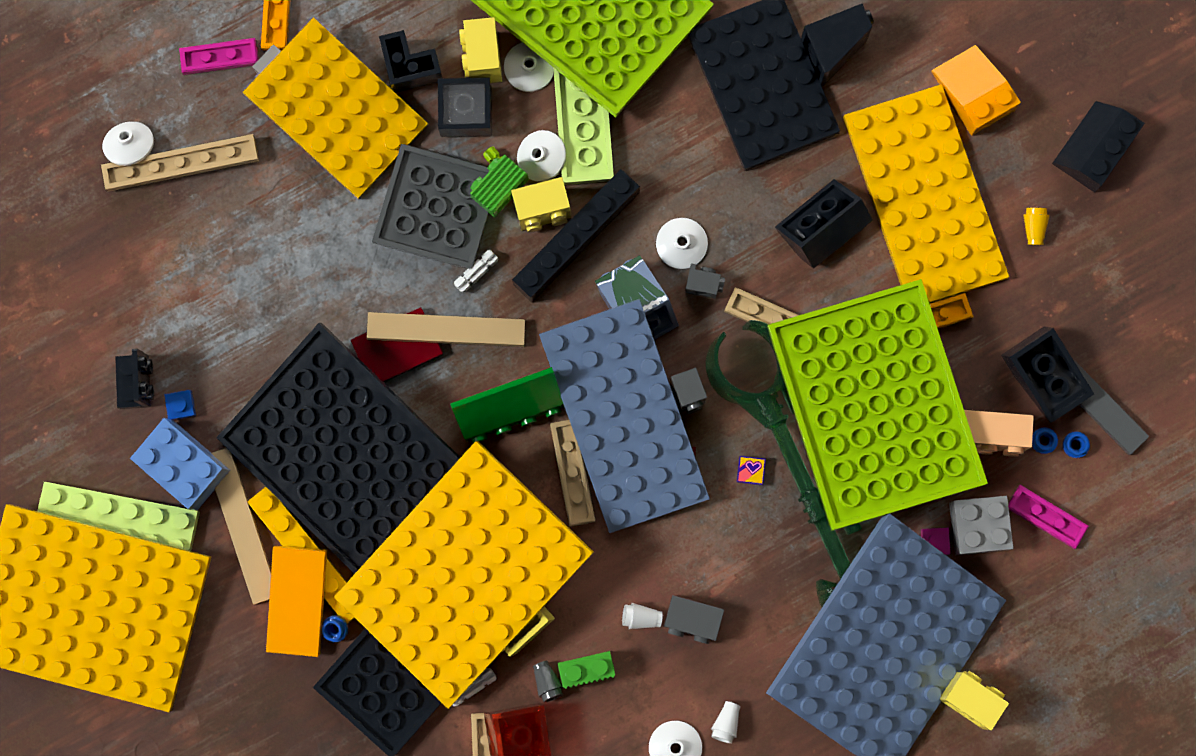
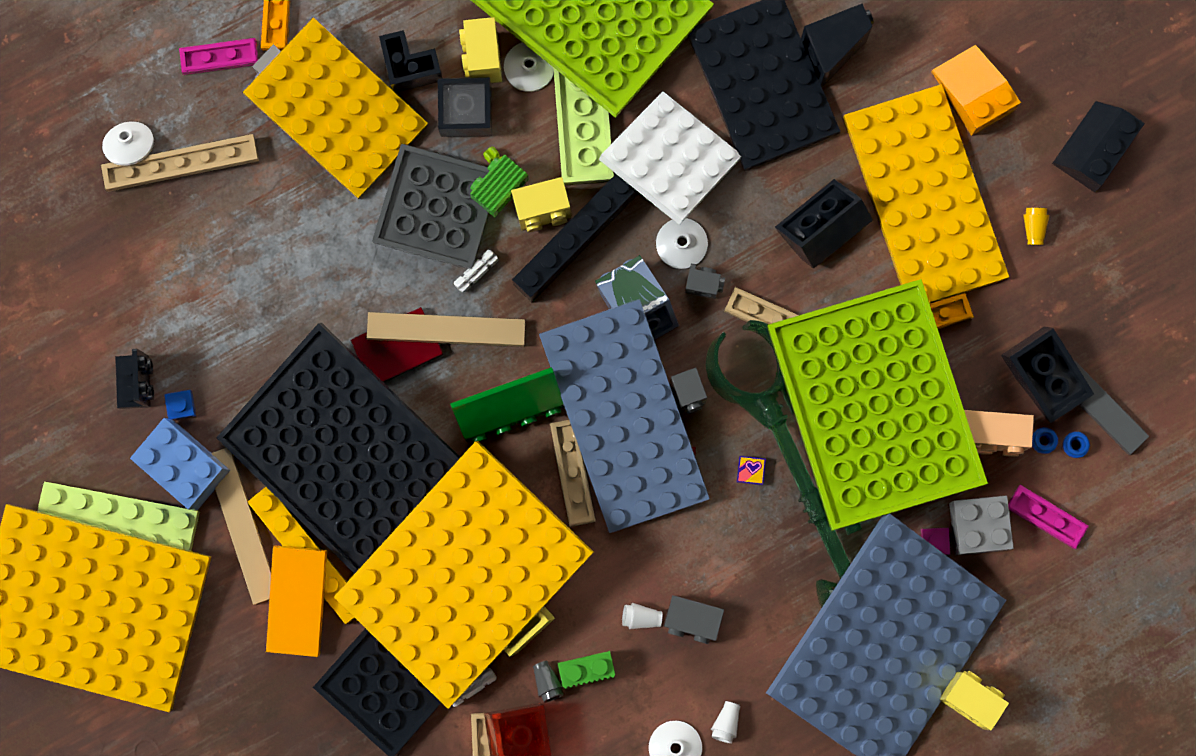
(329, 632): blue plate -> none
(551, 159): white dish -> none
(670, 157): none -> white plate

